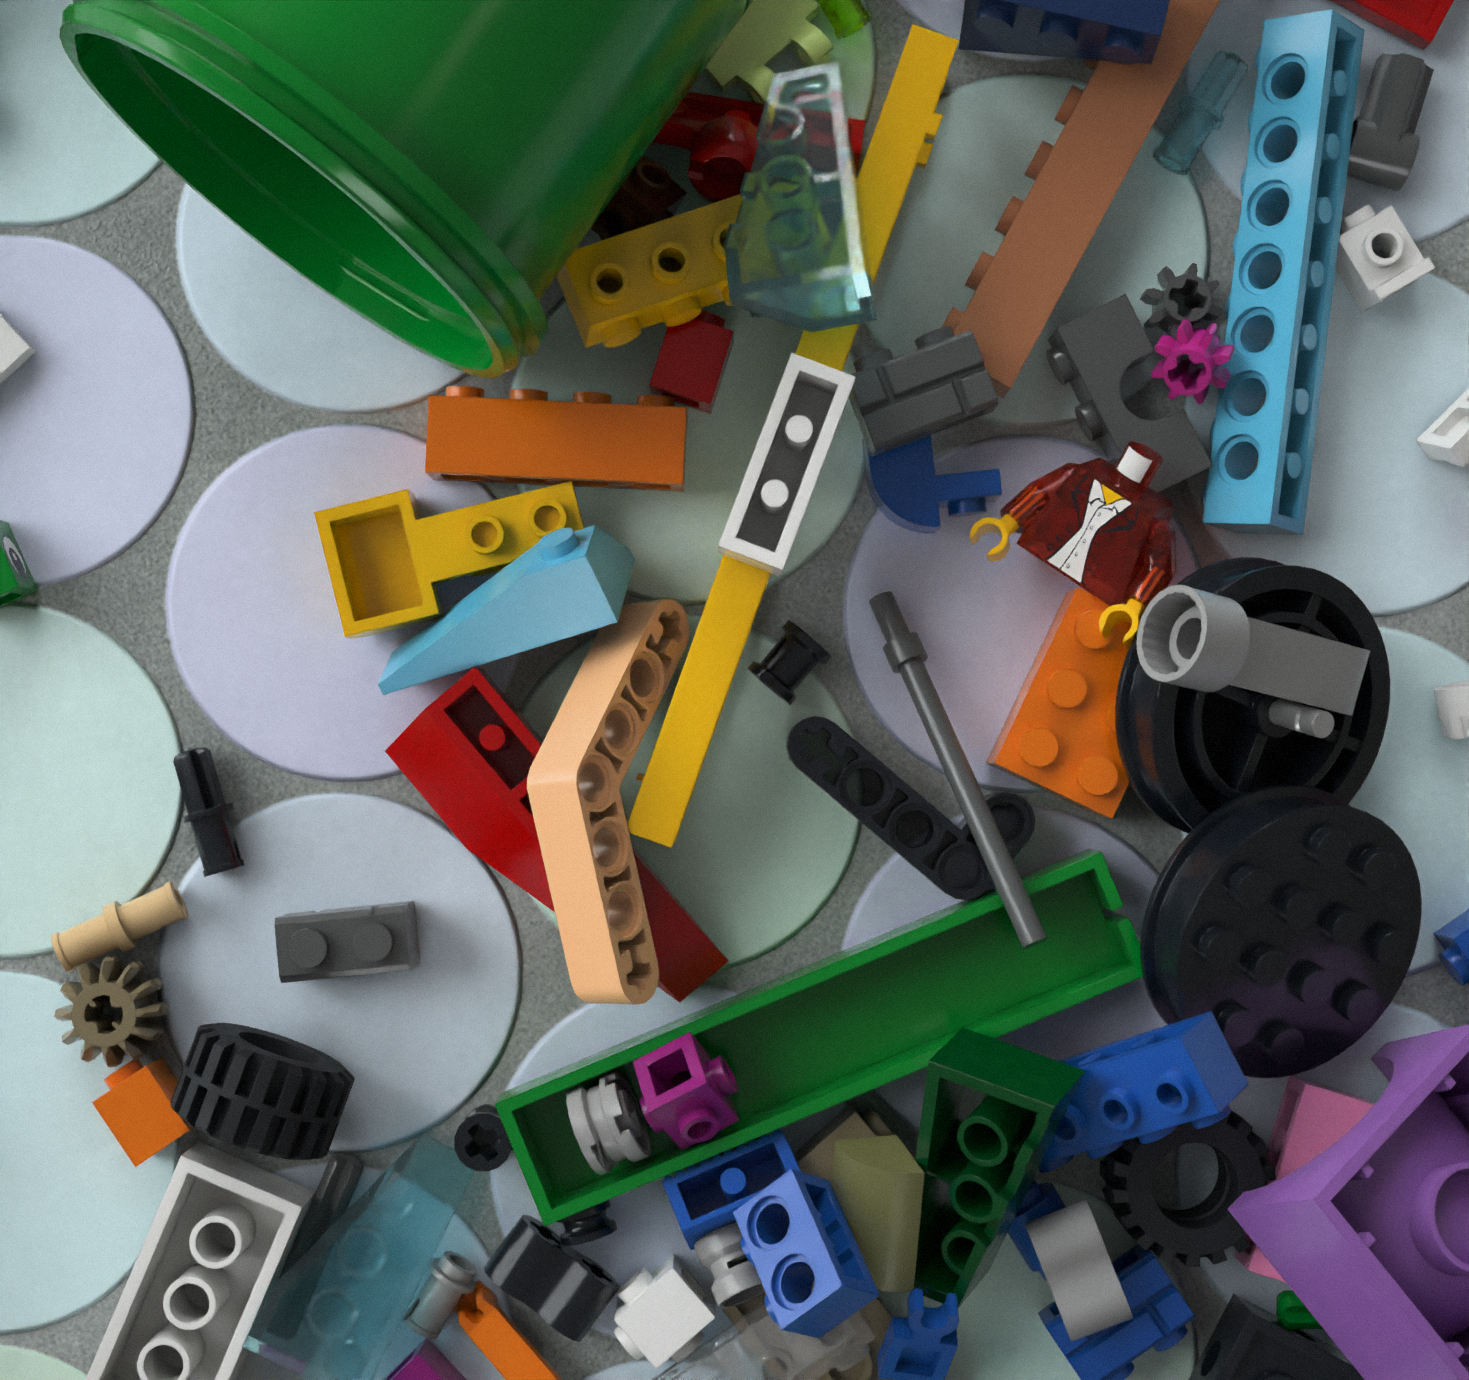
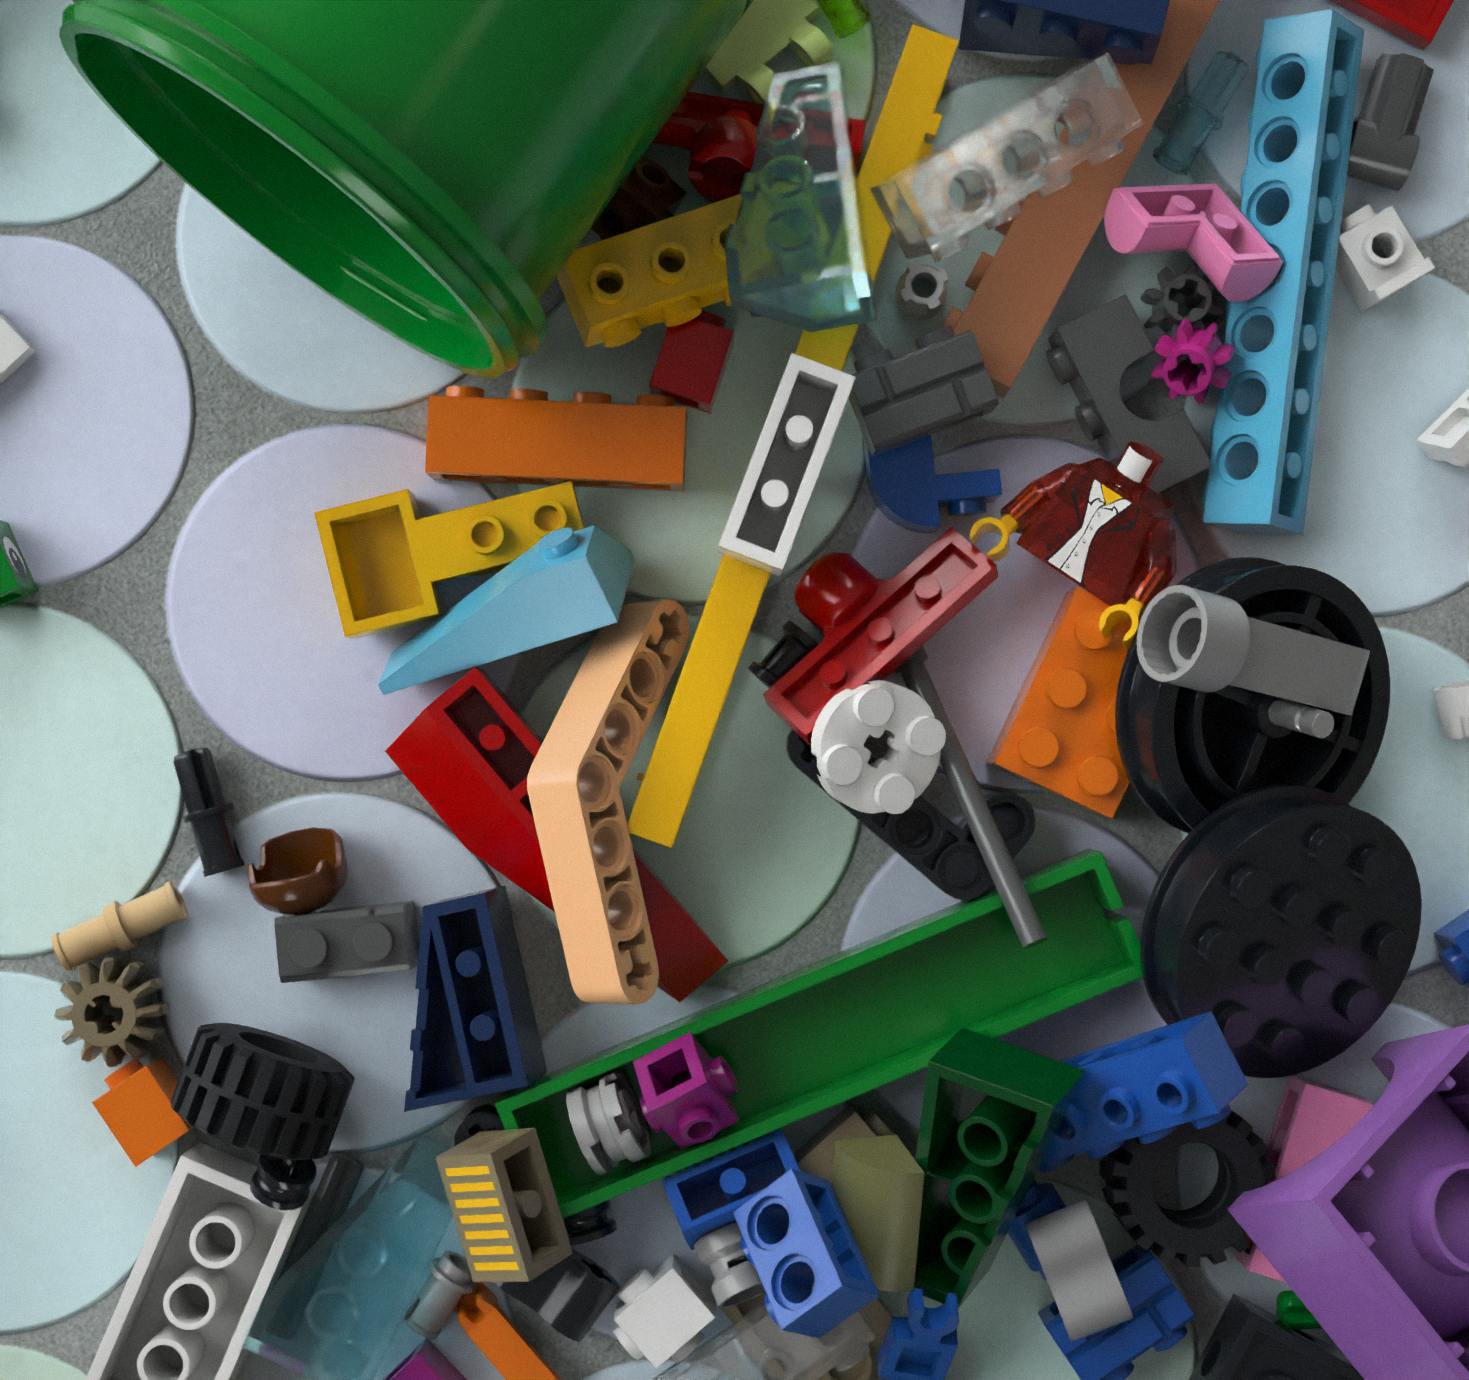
(282, 1182): none -> black bush
(299, 871): none -> reddish brown hair
(473, 1004): none -> dark blue wedge
(504, 1205): none -> dark tan brick
(873, 621): none -> red plate
(912, 753): none -> white plate
(913, 305): none -> white hose
(918, 198): none -> clear brick
(1198, 222): none -> bright pink brick

